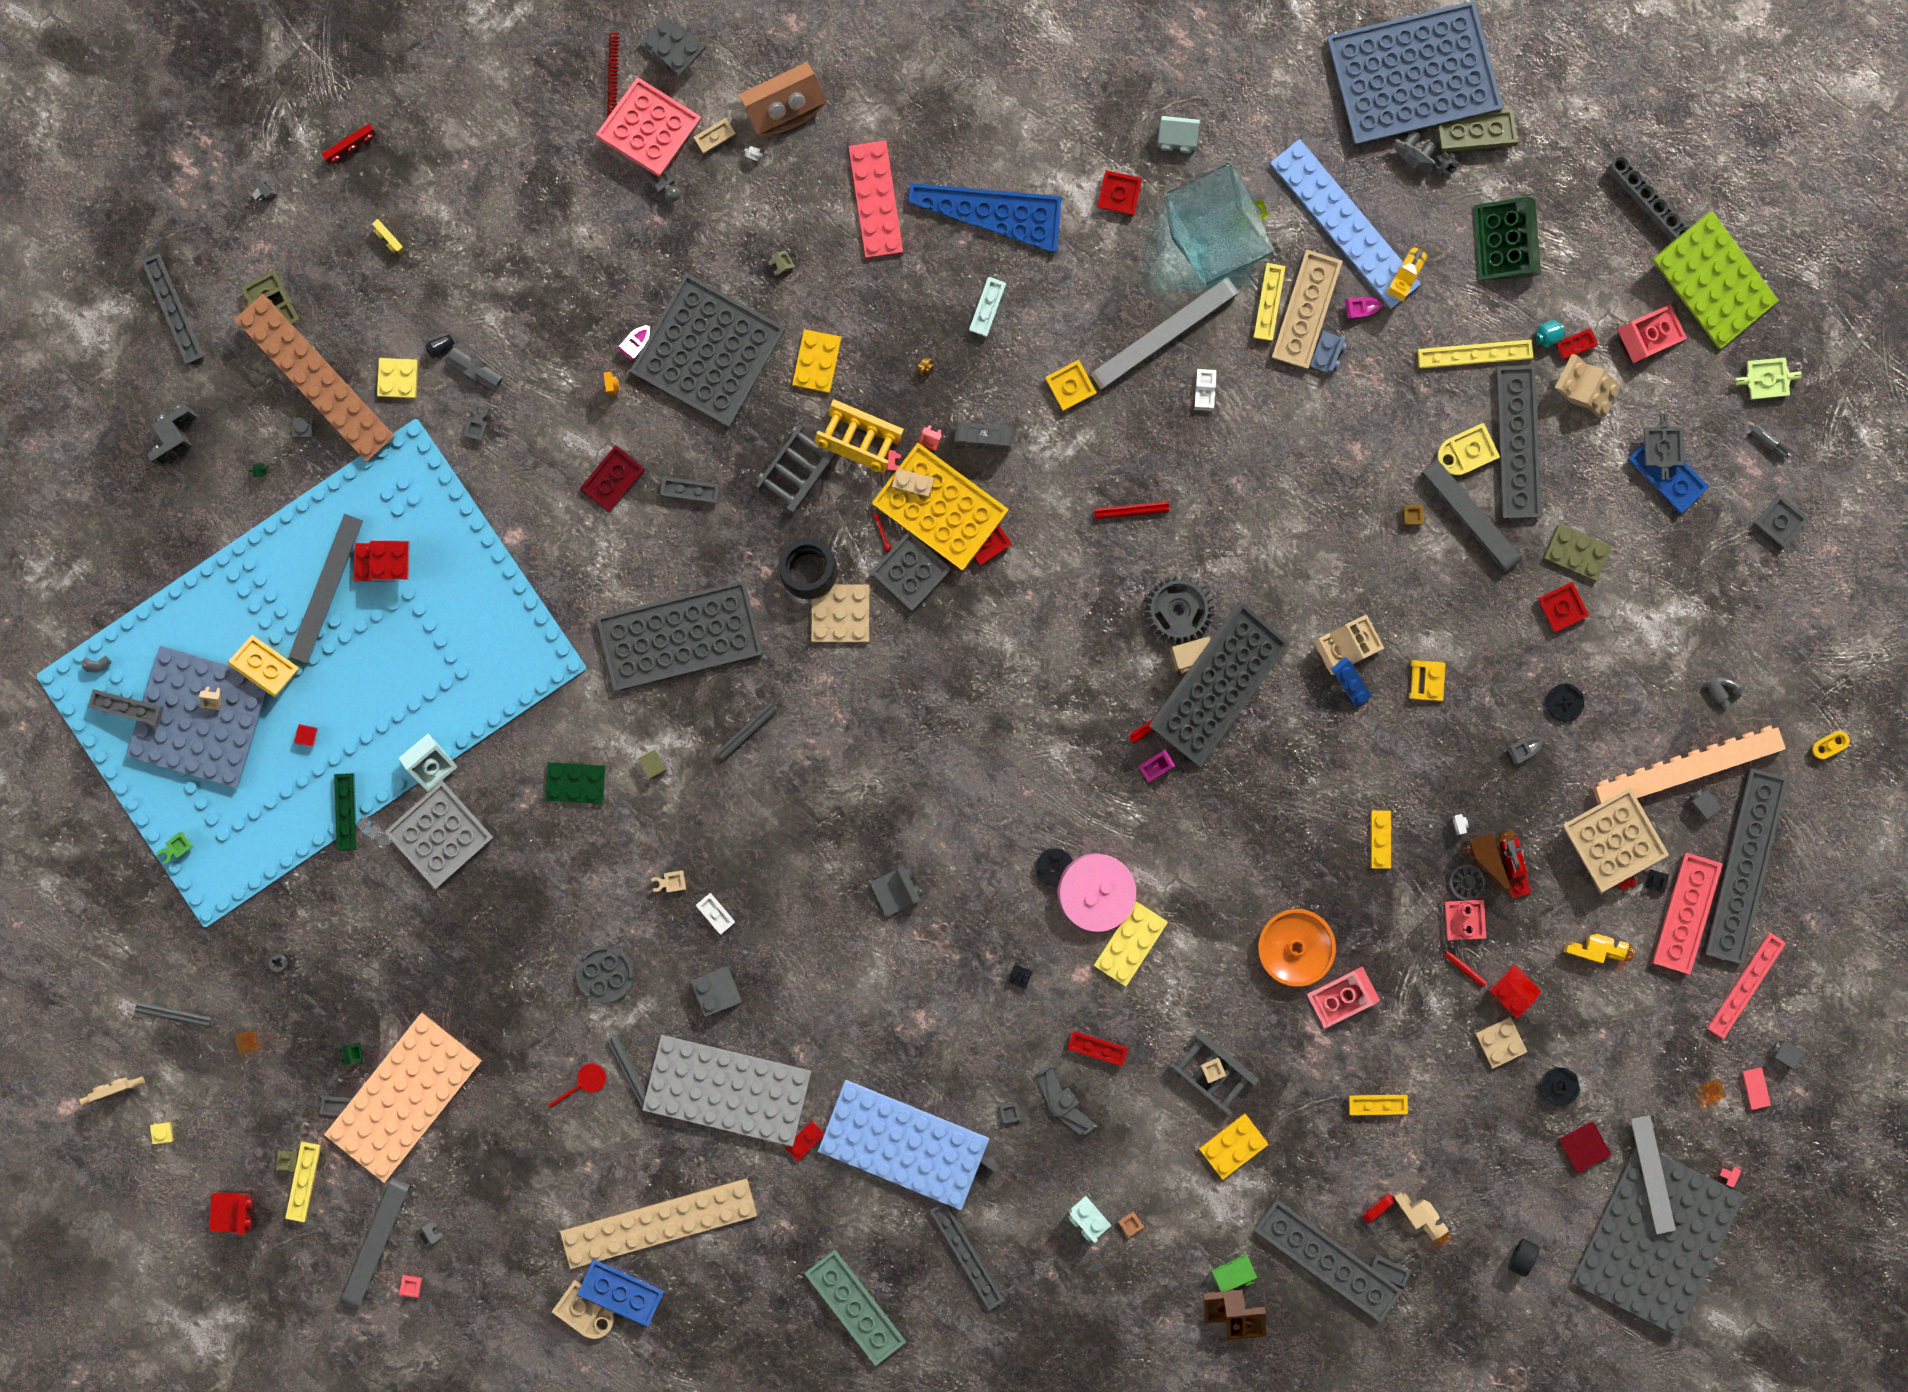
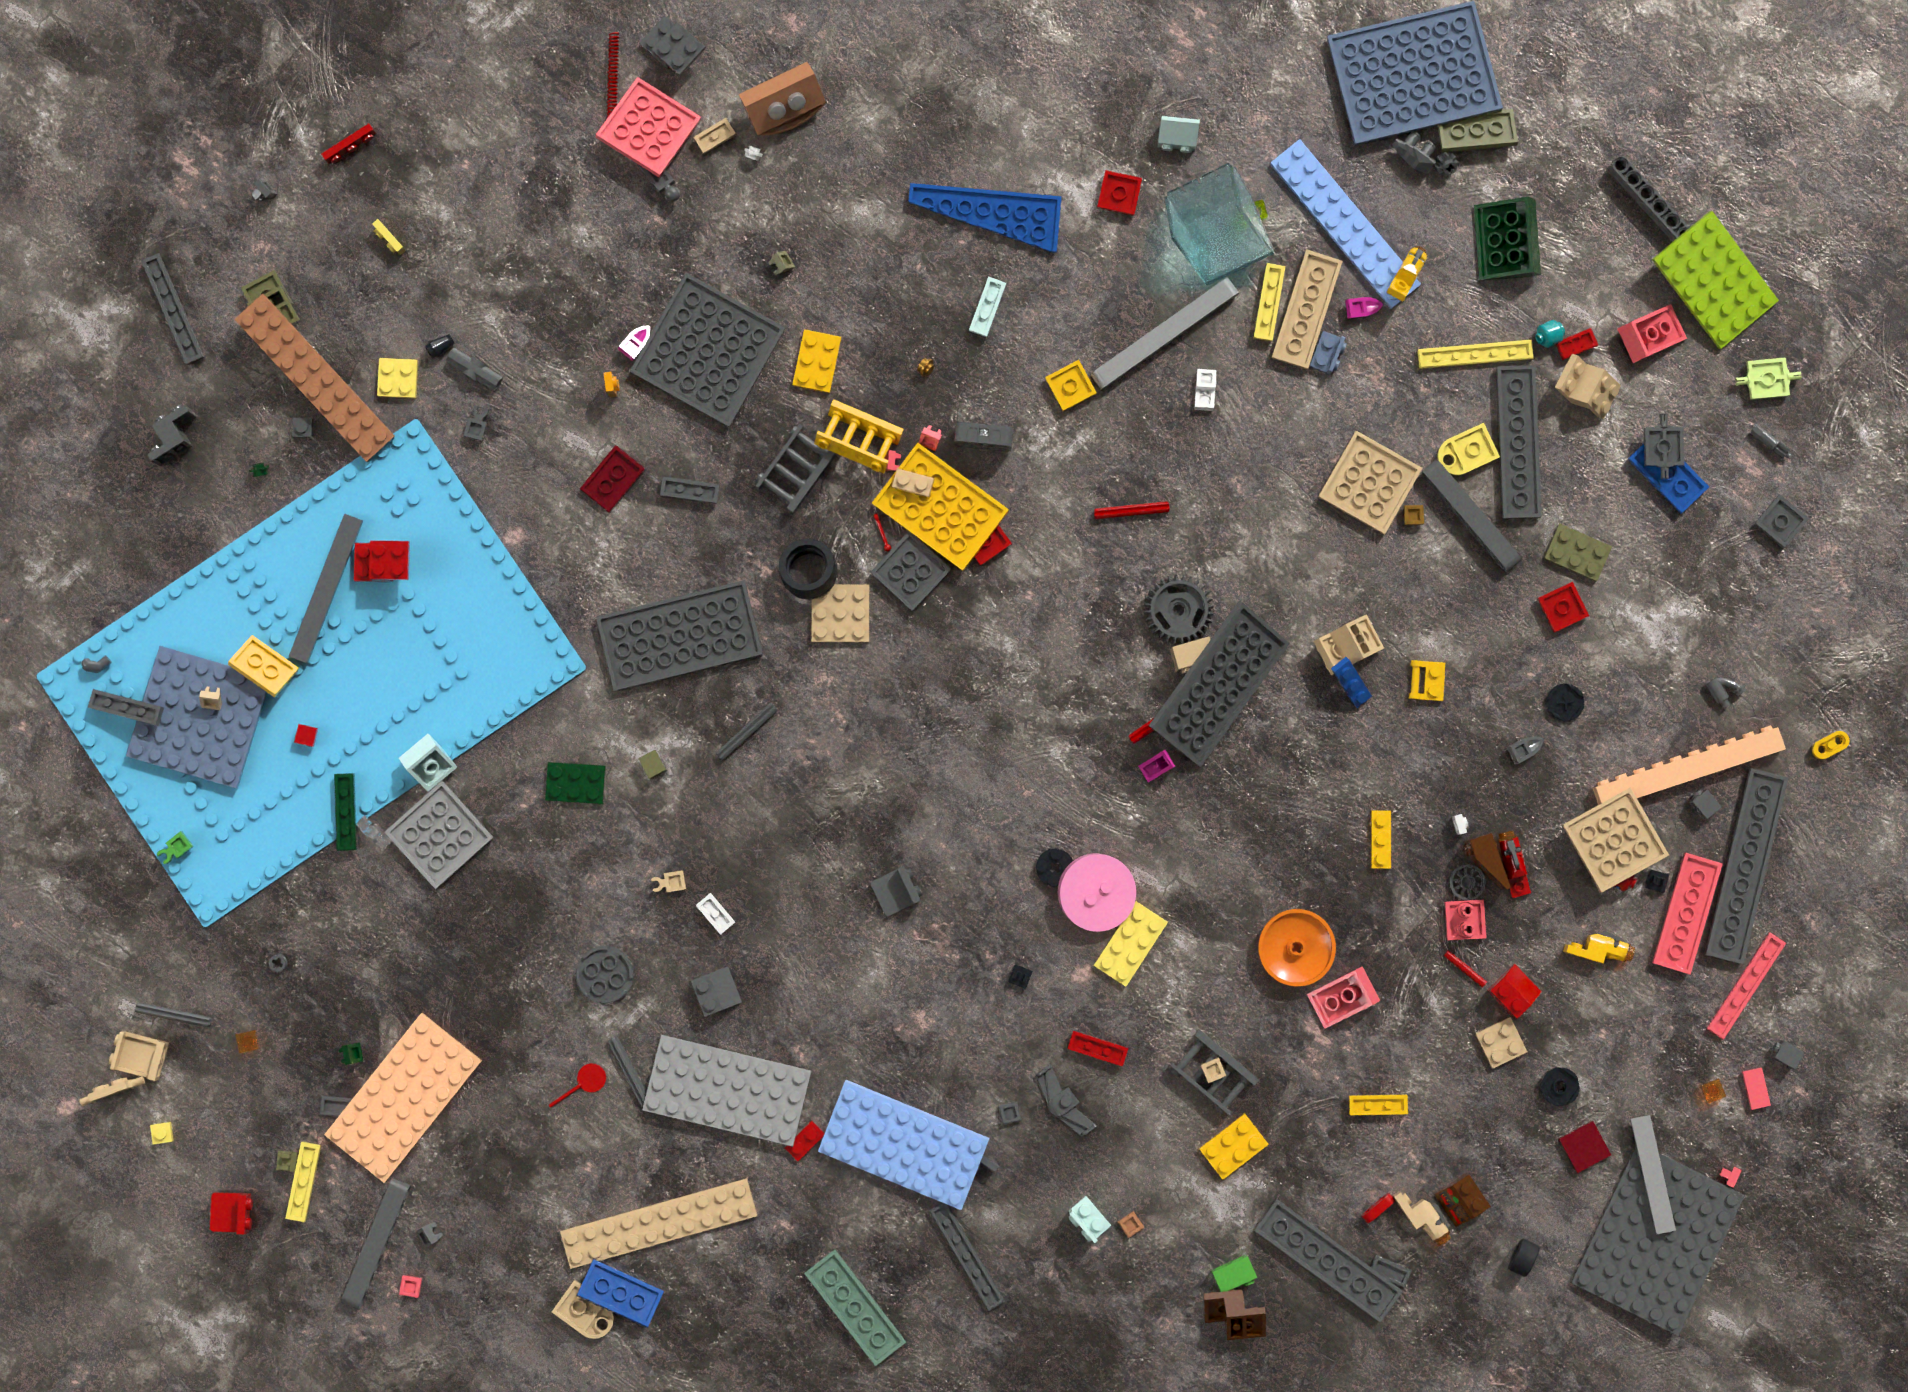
(138, 1055): none -> tan panel
(875, 199): coral plate -> none
(1370, 482): none -> tan plate
(1462, 1200): none -> reddish brown slope

